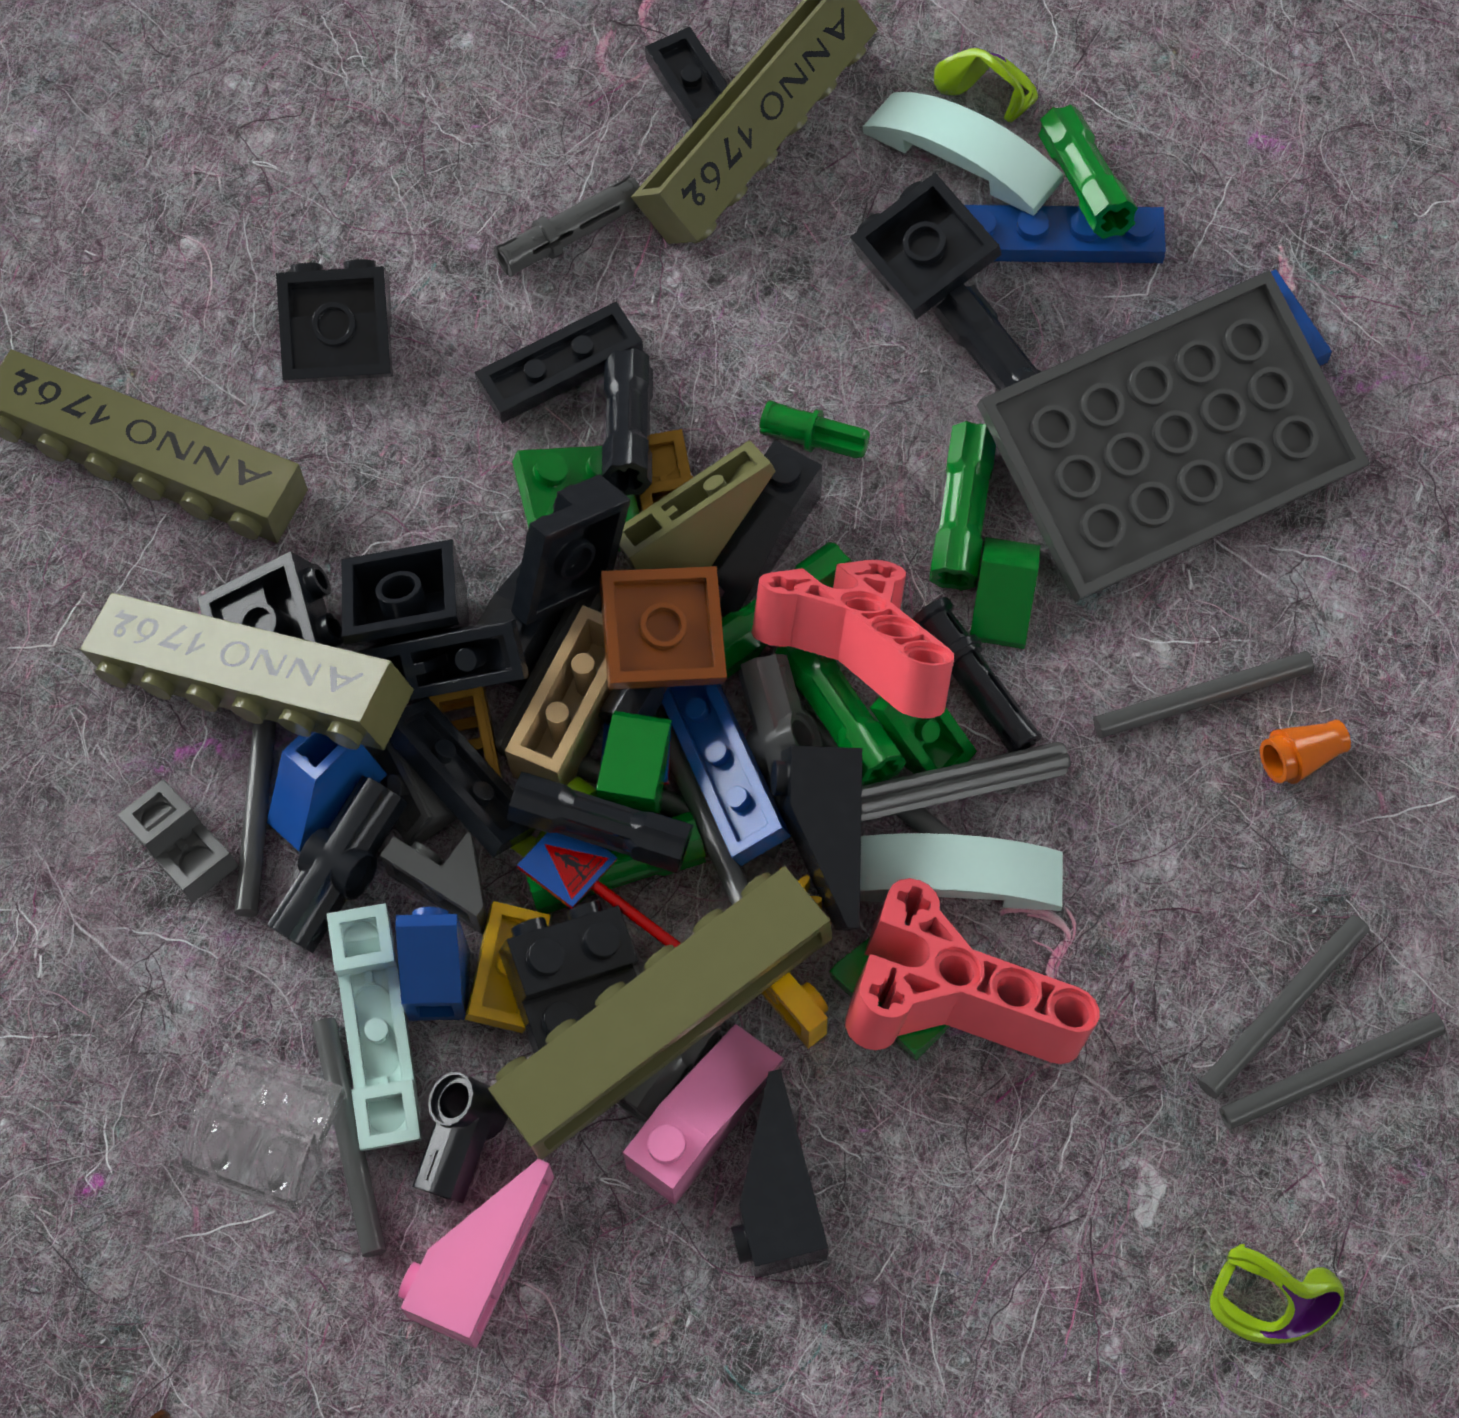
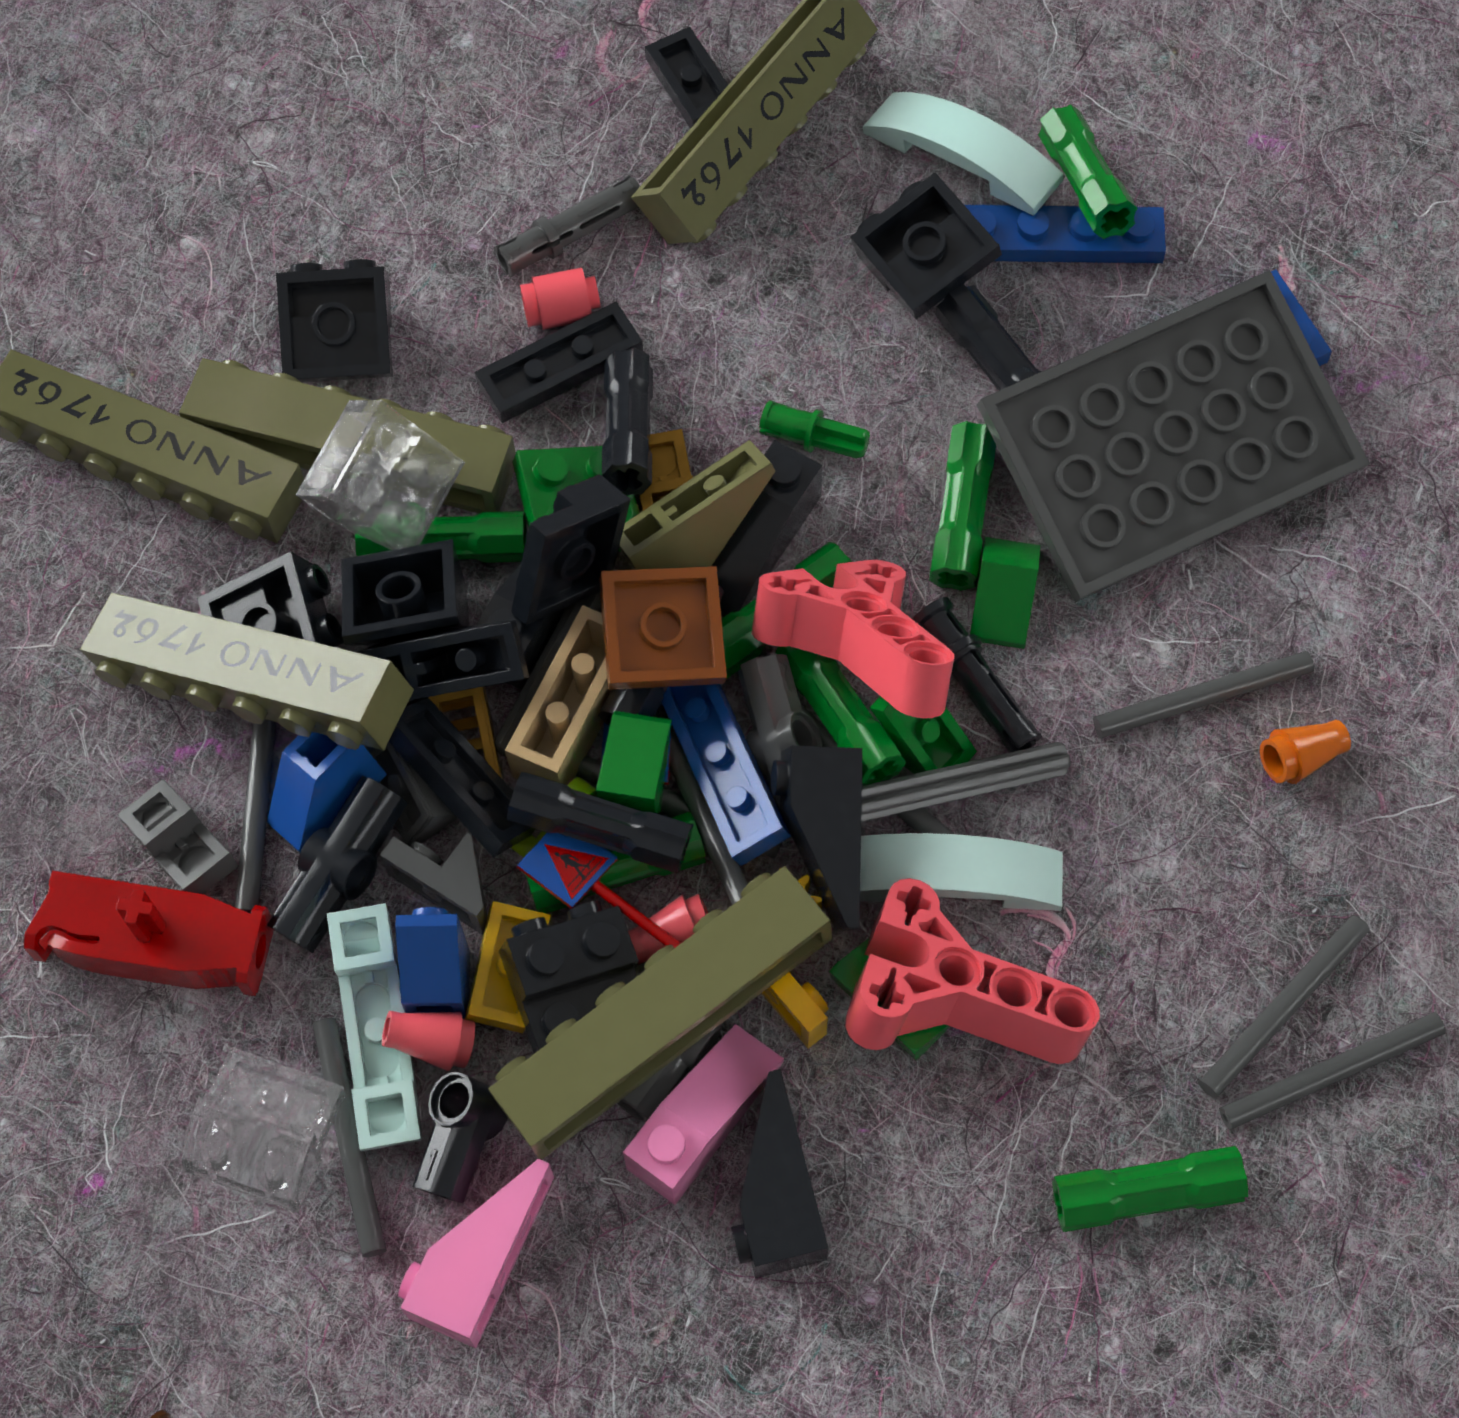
(150, 934): none -> red piece
(298, 418): none -> olive brick
(380, 475): none -> clear slope
(433, 1037): none -> coral cone
(483, 537): none -> green axle
(559, 298): none -> coral brick
(676, 919): none -> coral cone
(965, 68): lime piece -> none
(1194, 1181): none -> green axle
(1309, 1302): lime piece -> none

